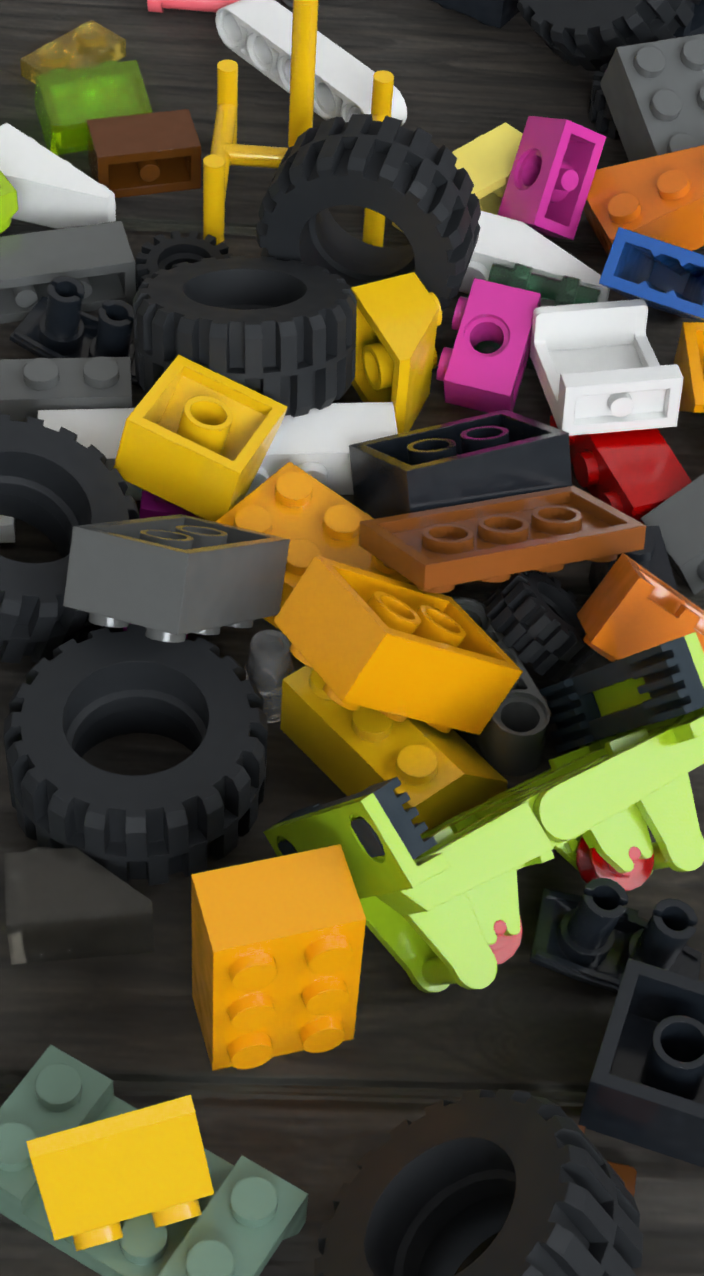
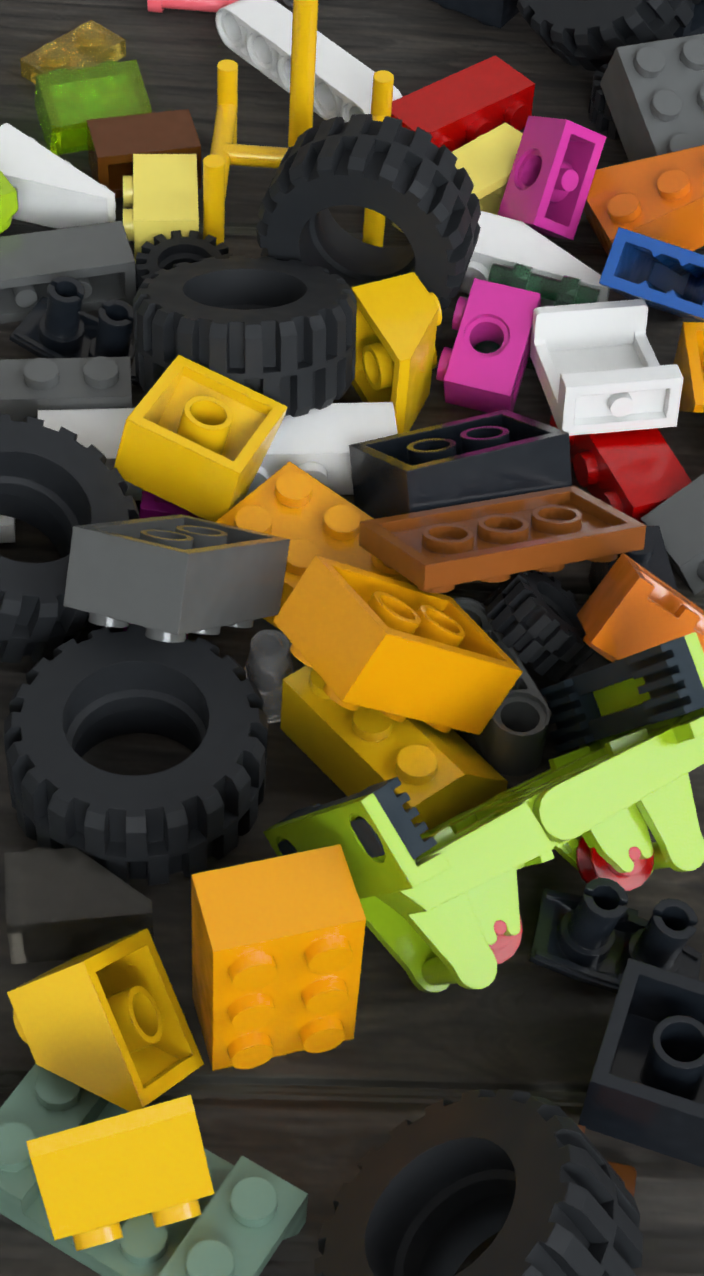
(109, 1023): none -> yellow slope
(162, 197): none -> light yellow brick
(468, 103): none -> red brick

